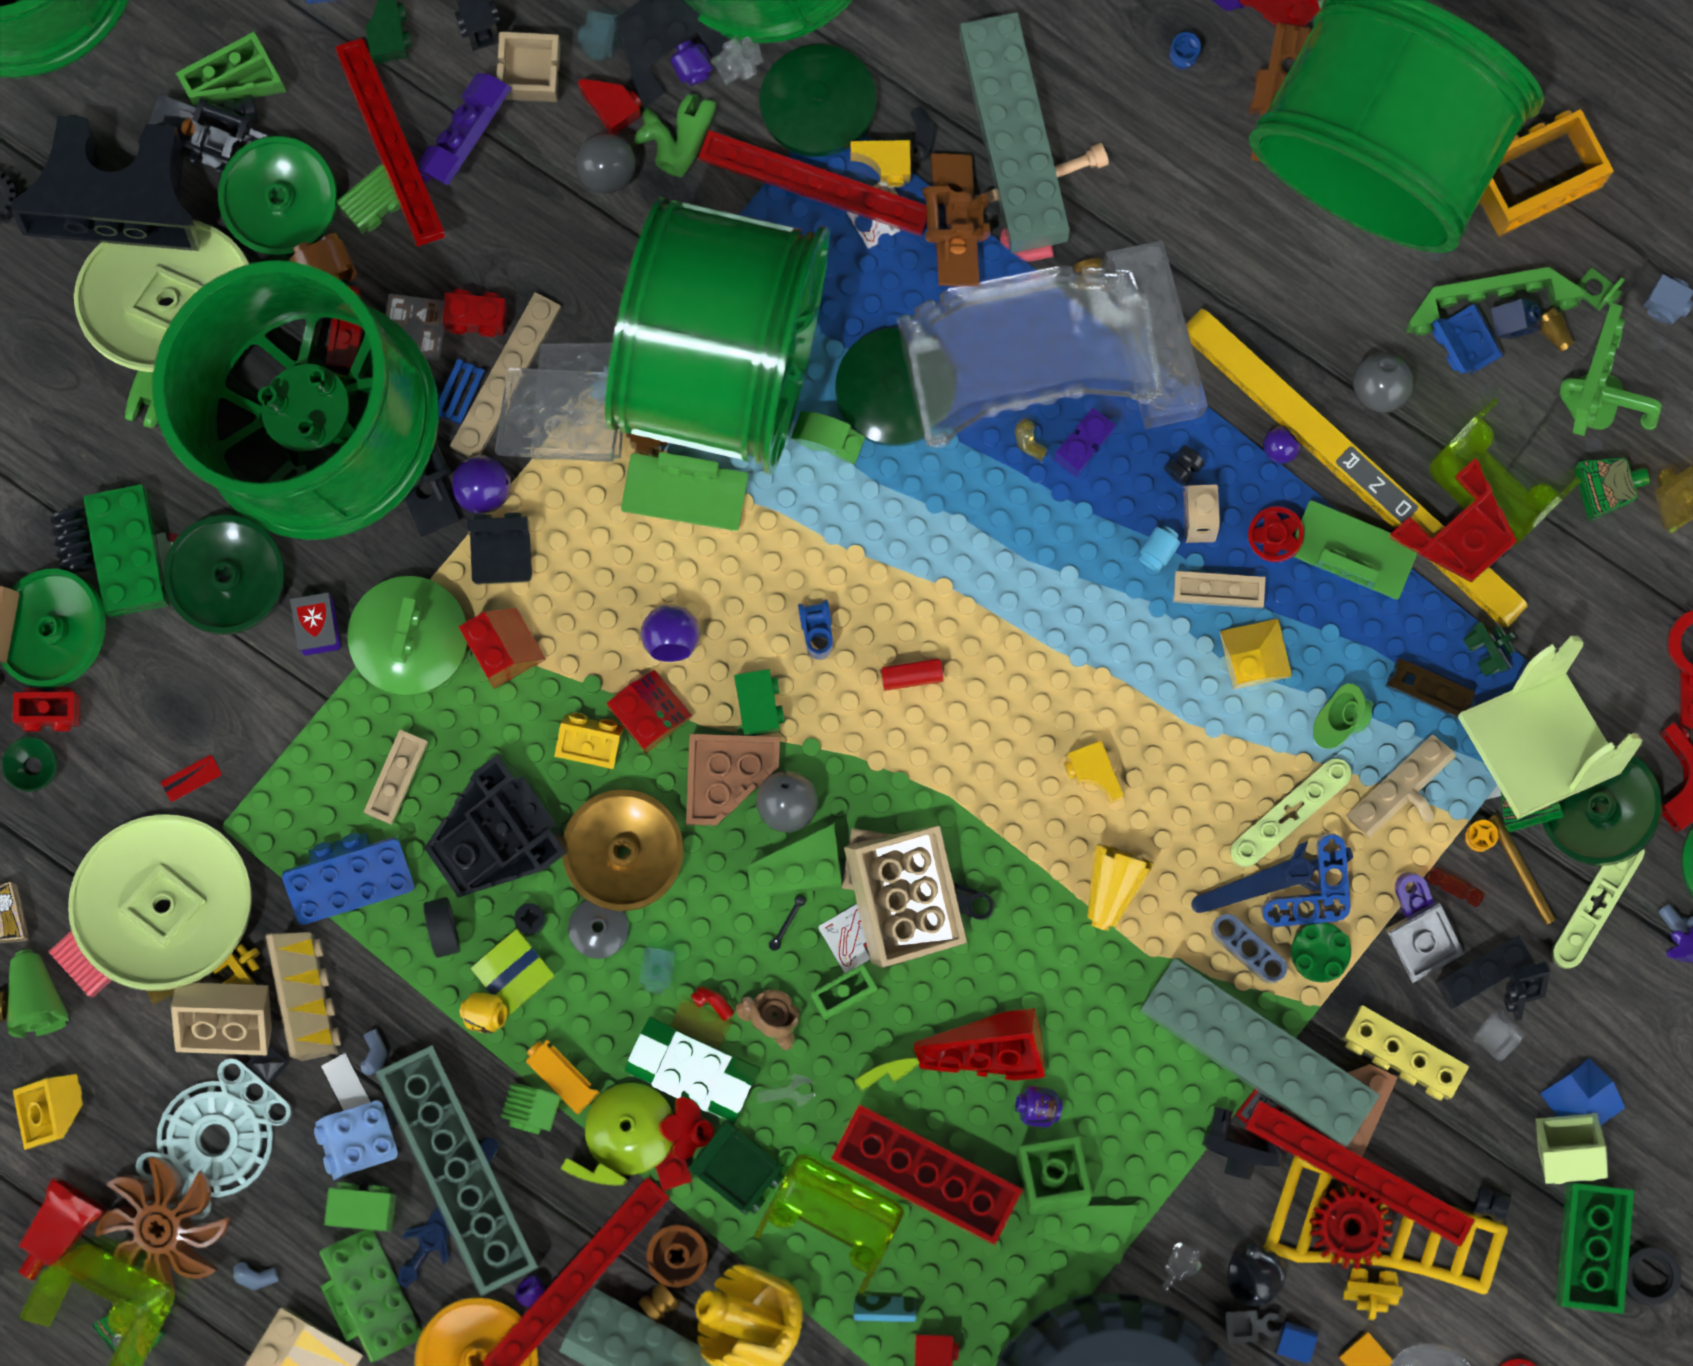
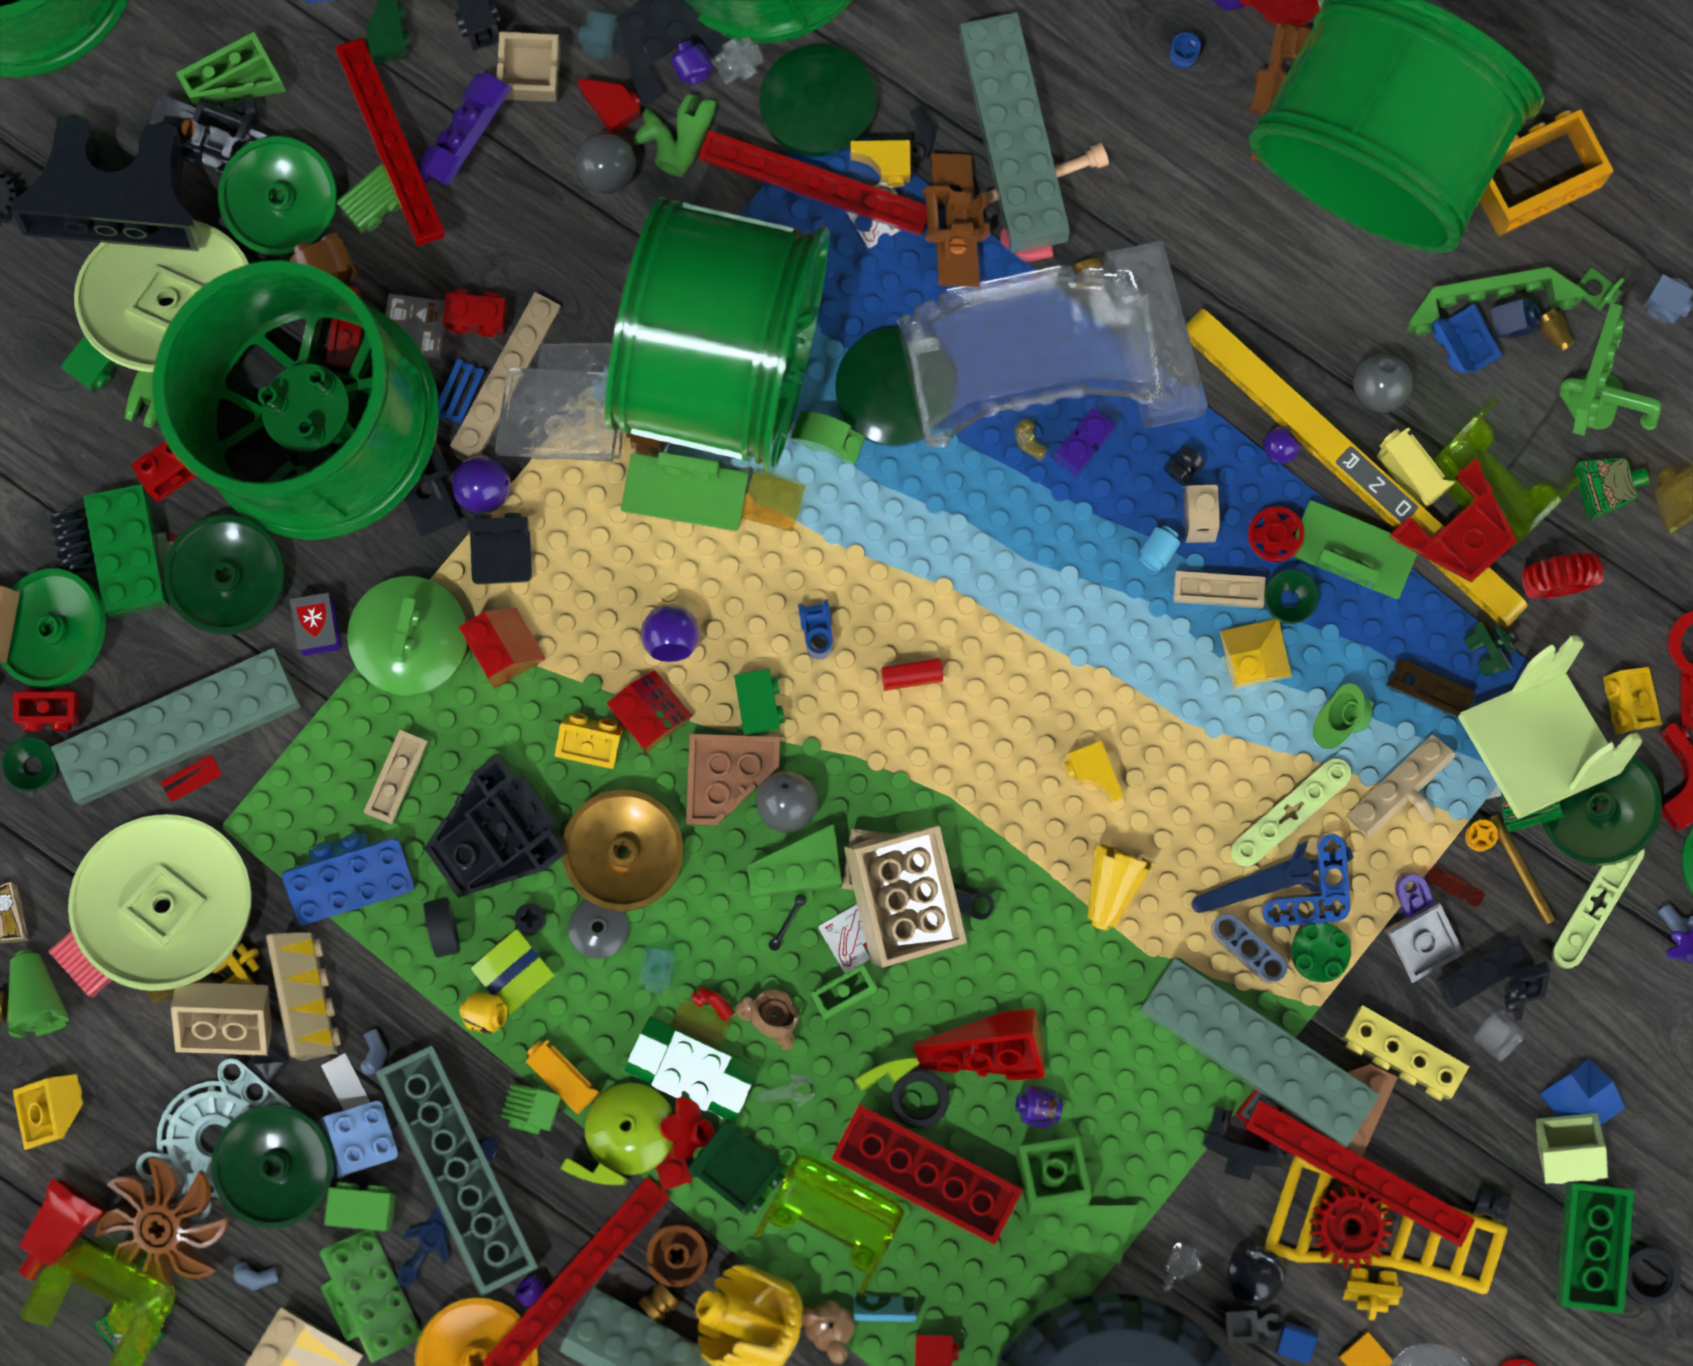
(88, 366): none -> green brick
(161, 472): none -> red brick
(176, 727): none -> sand green brick
(273, 1166): none -> dark green dish
(772, 501): none -> clear yellow piece
(829, 1339): none -> medium nougat hair
(936, 1083): none -> black tyre
(1298, 583): none -> dark green piece
(1413, 468): none -> light yellow window
(1562, 576): none -> red gear
(1632, 700): none -> yellow bracket

